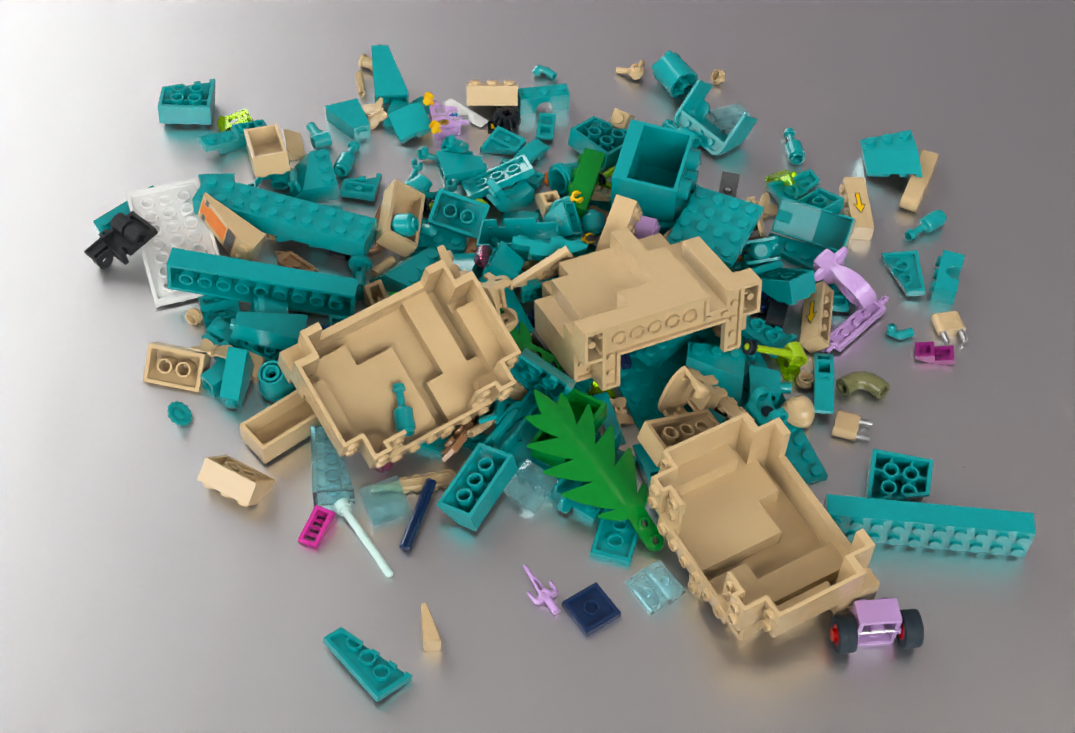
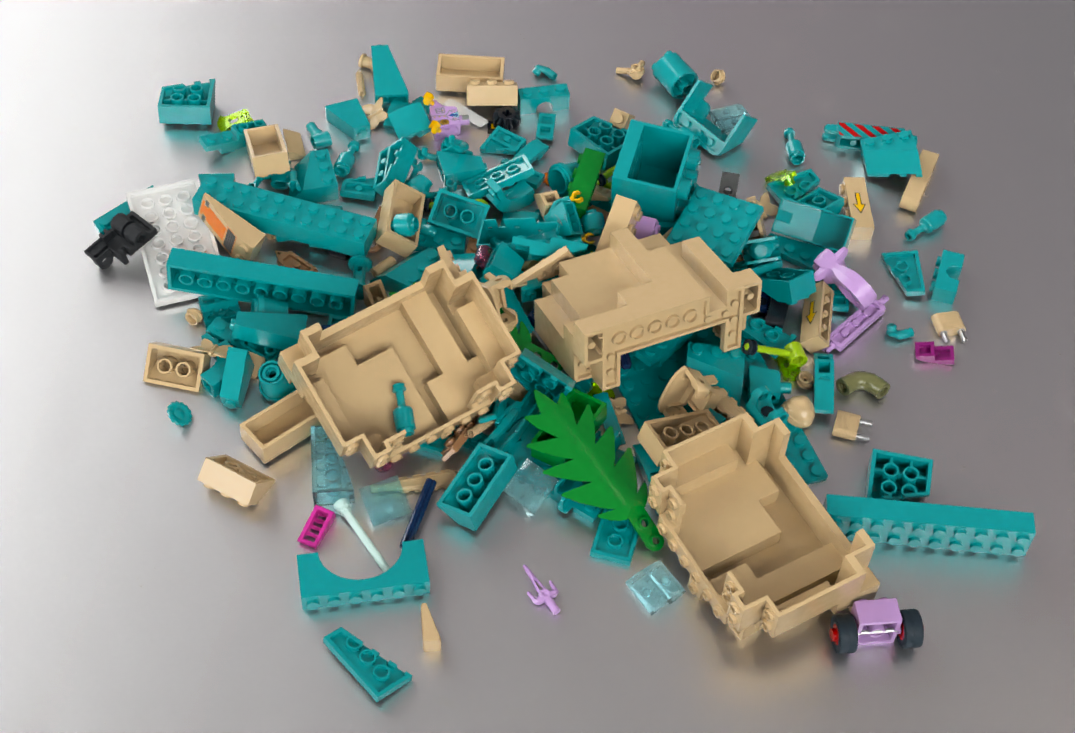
(324, 589): none -> teal arch
(394, 164): none -> teal wedge
(457, 70): none -> tan piece
(591, 609): dark blue tile -> none
(849, 134): none -> teal hinge

